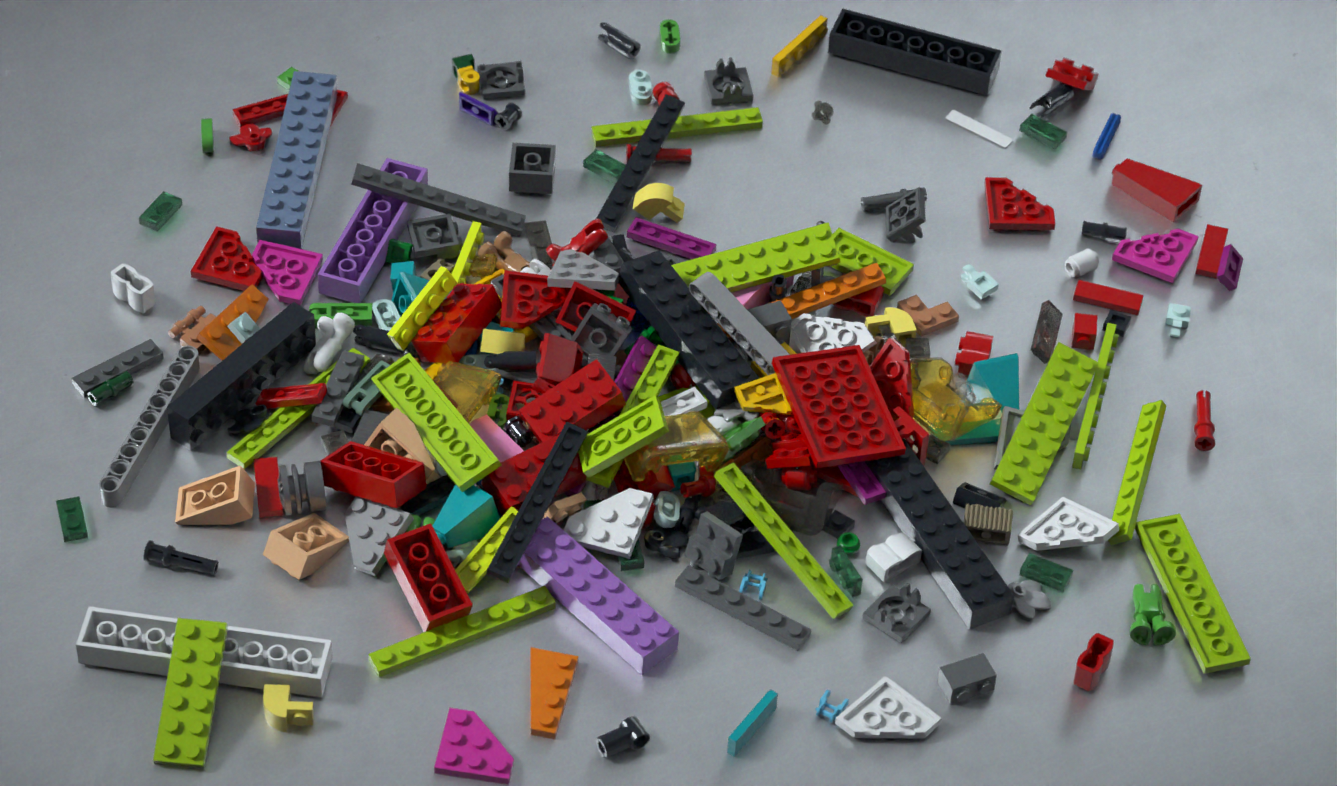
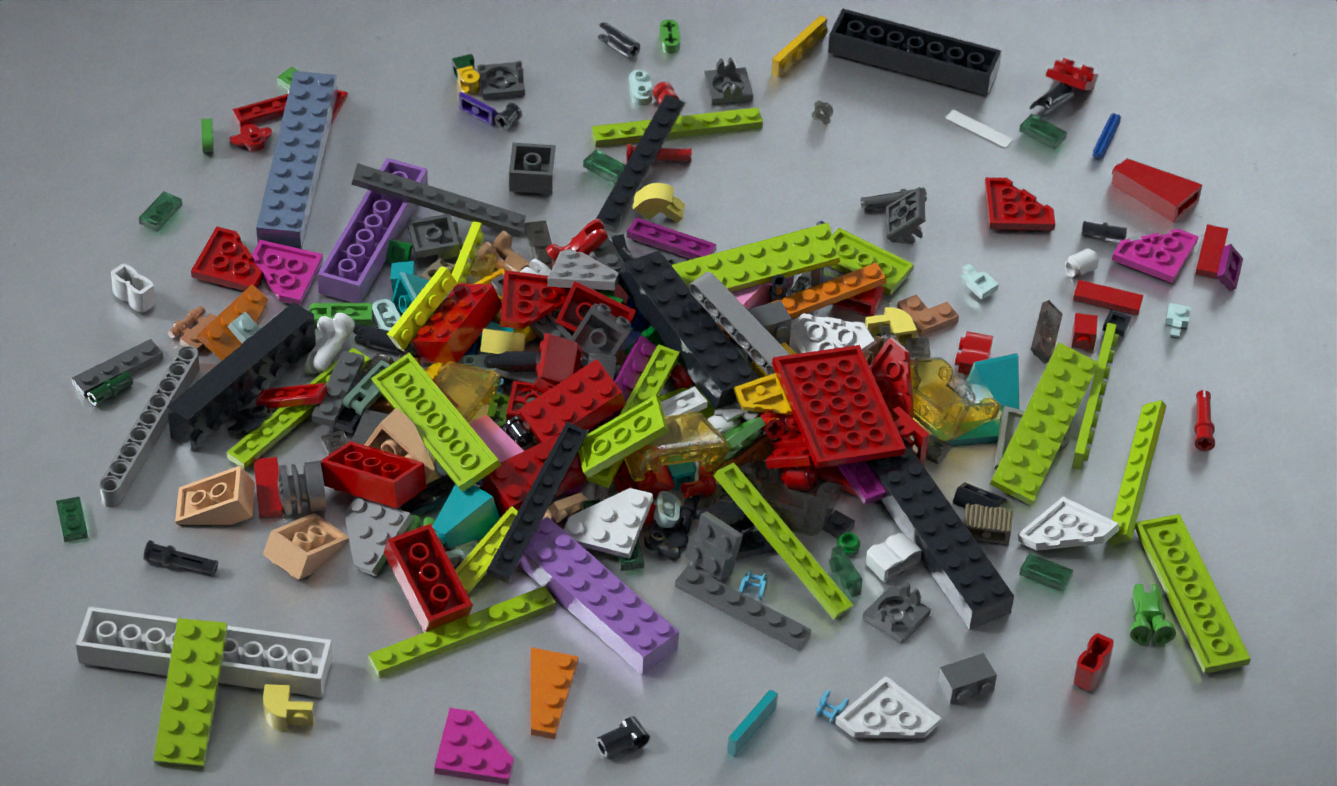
(1029, 597): light grey plate -> none

